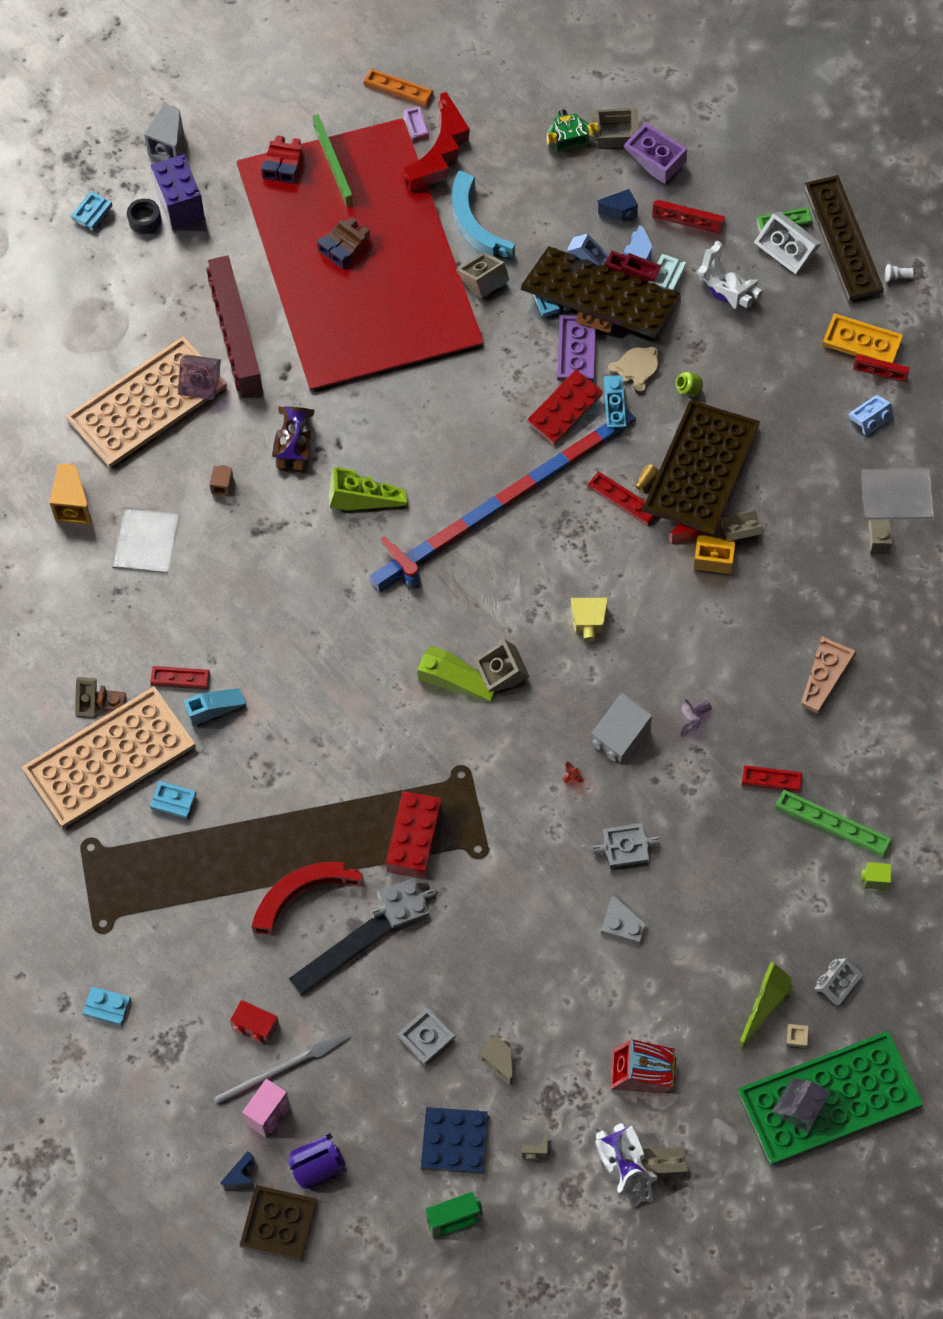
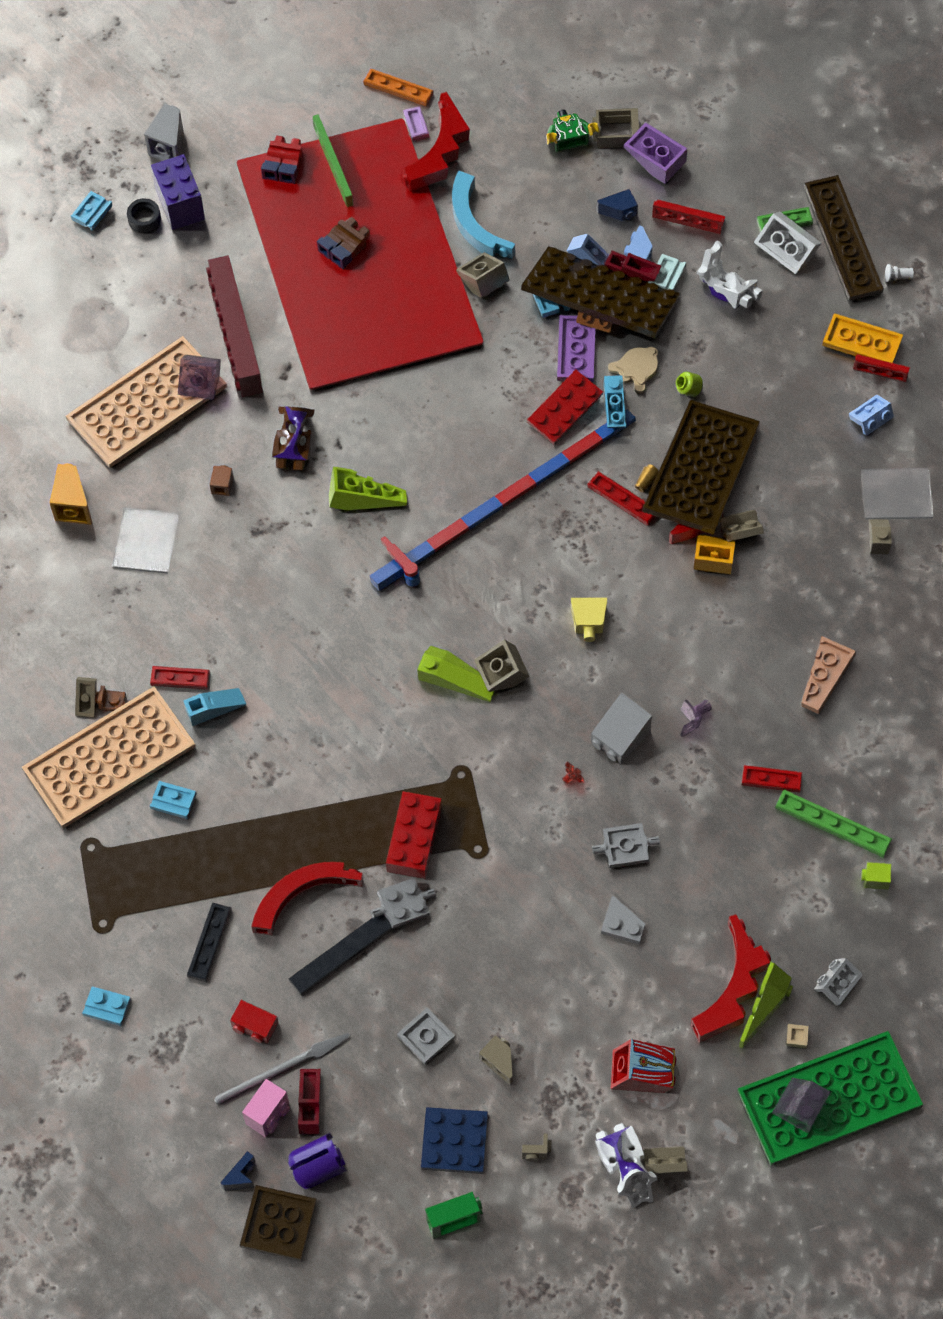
(209, 942): none -> black tile
(309, 1101): none -> dark red slope
(725, 1011): none -> red arch

